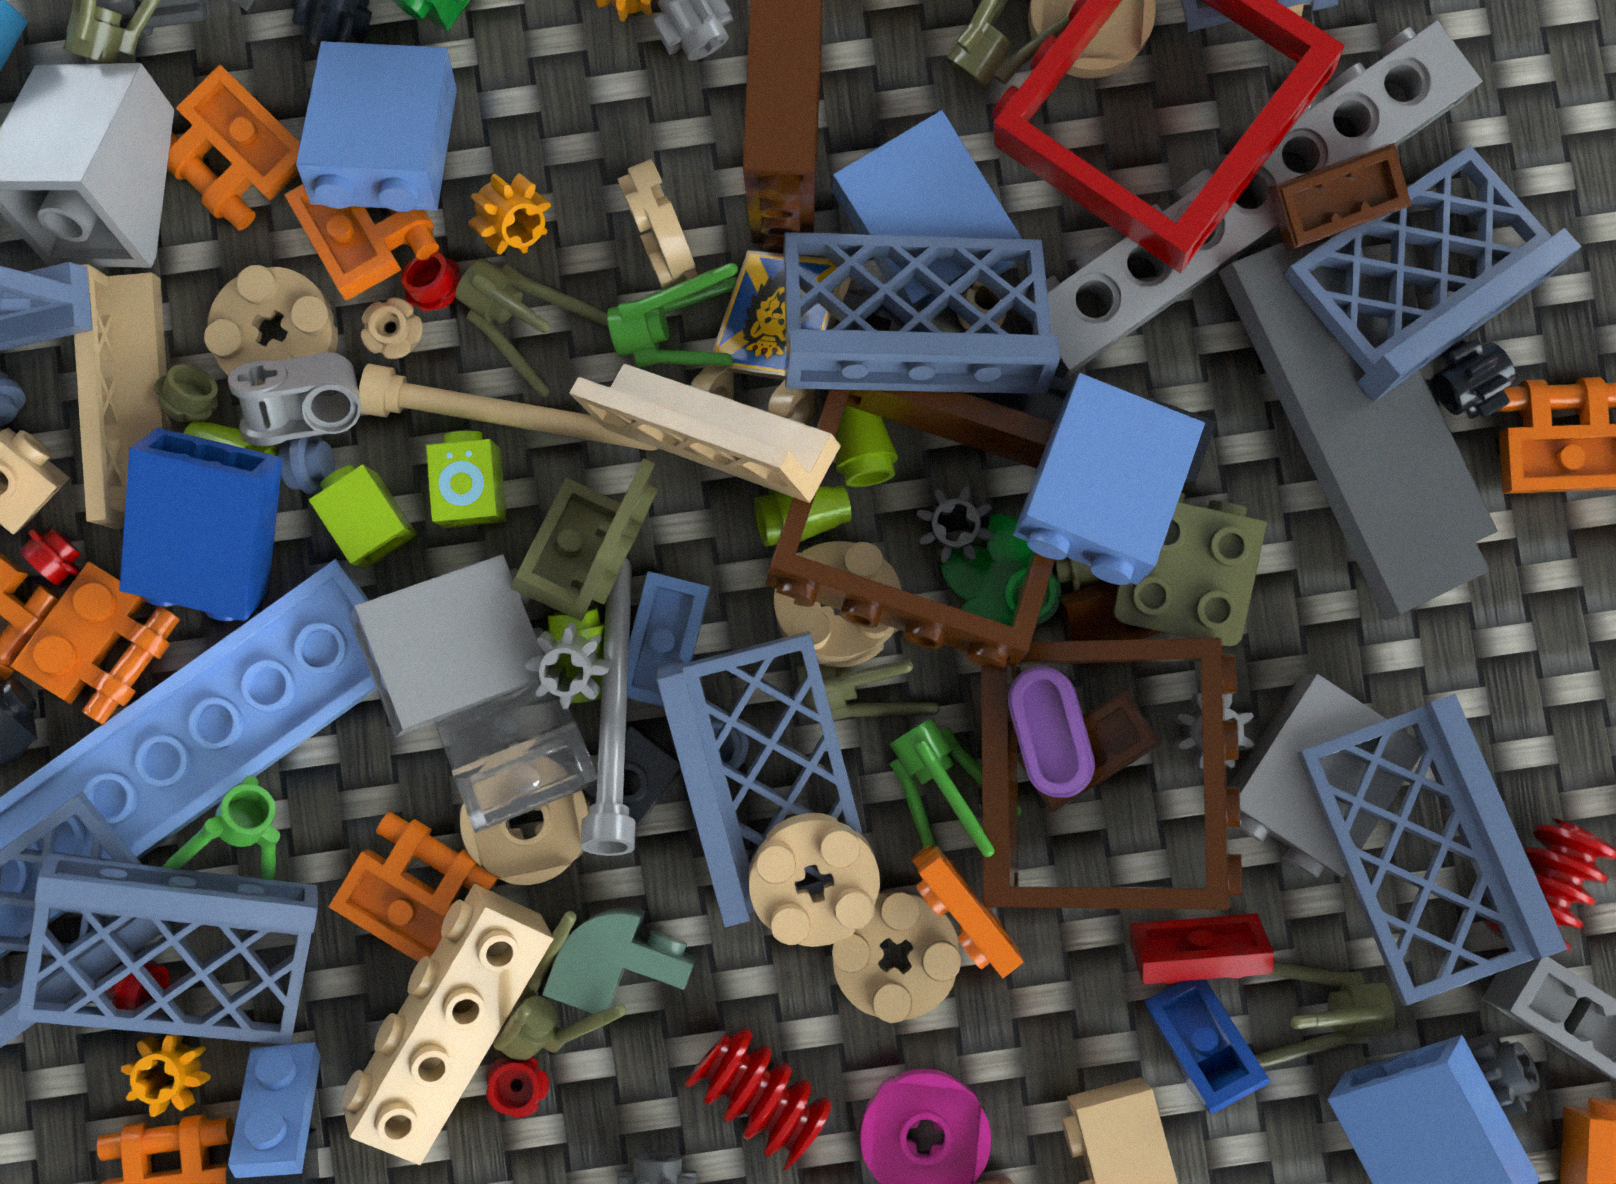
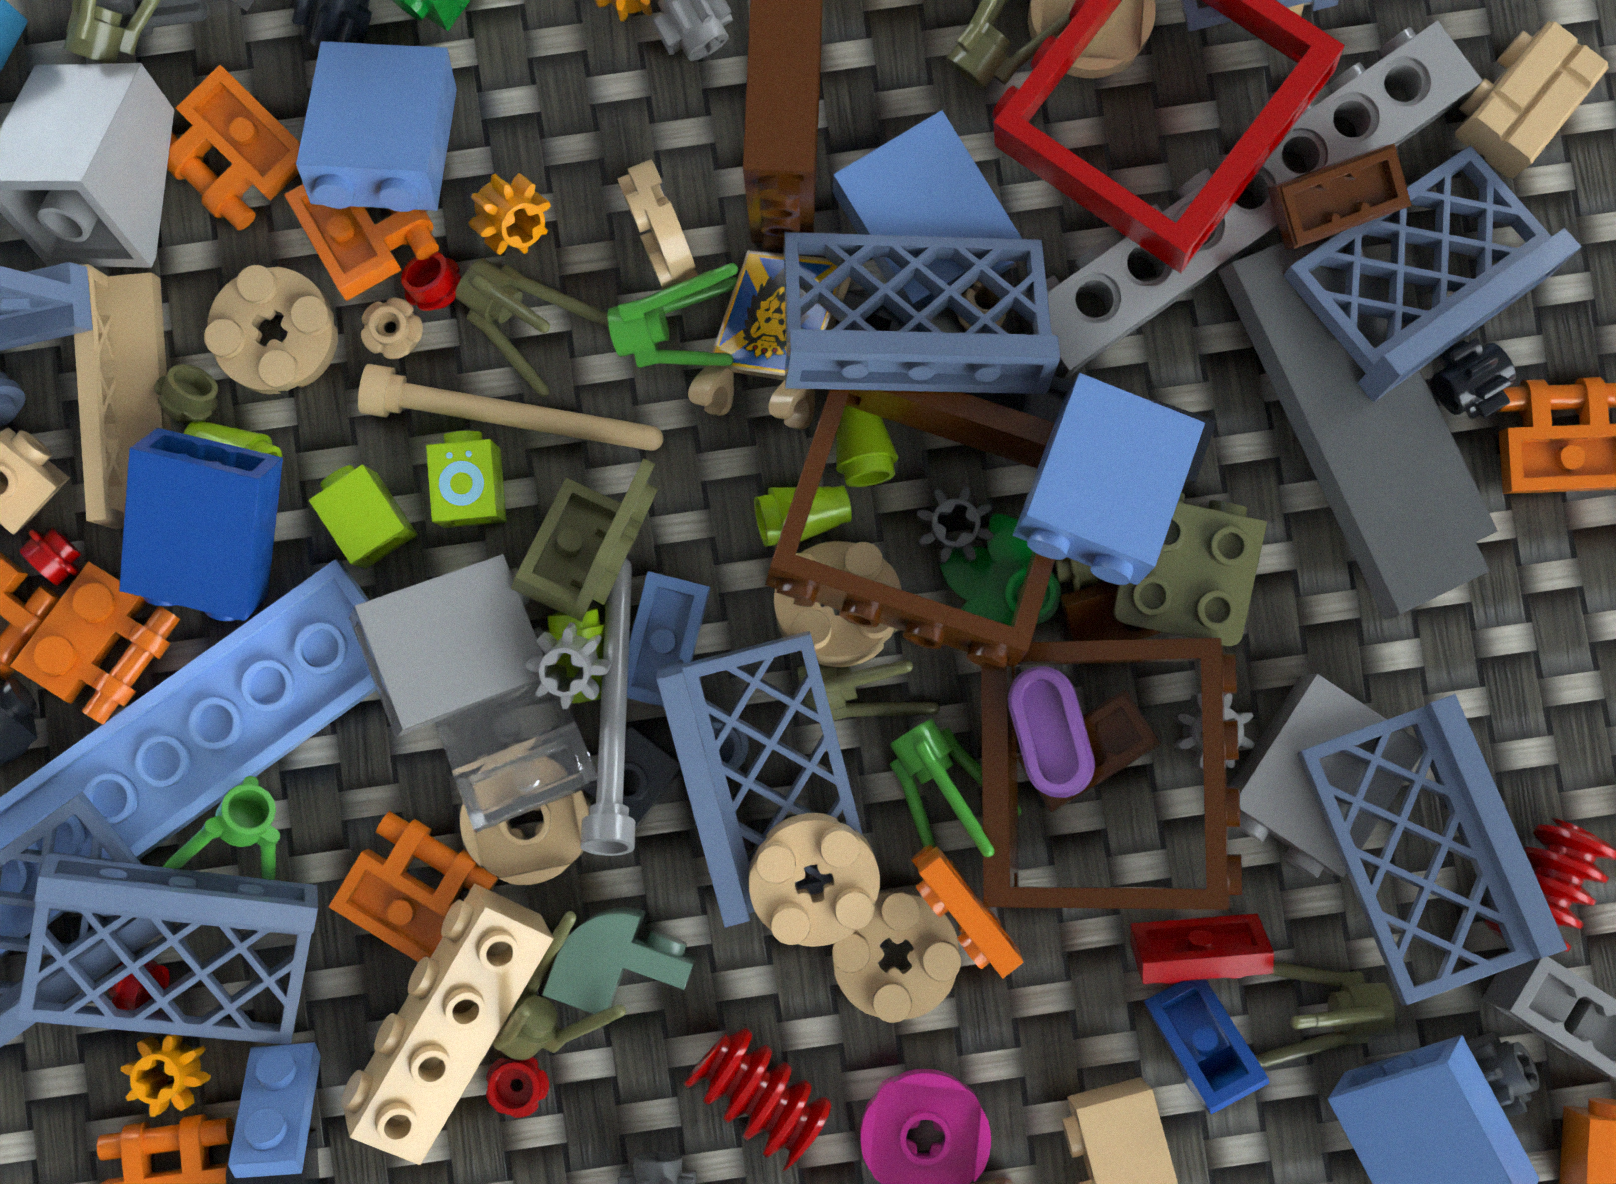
(293, 397): light grey piece -> none
(306, 463): sand blue plate -> none
(711, 430): tan fence -> none
(1531, 98): none -> tan brick

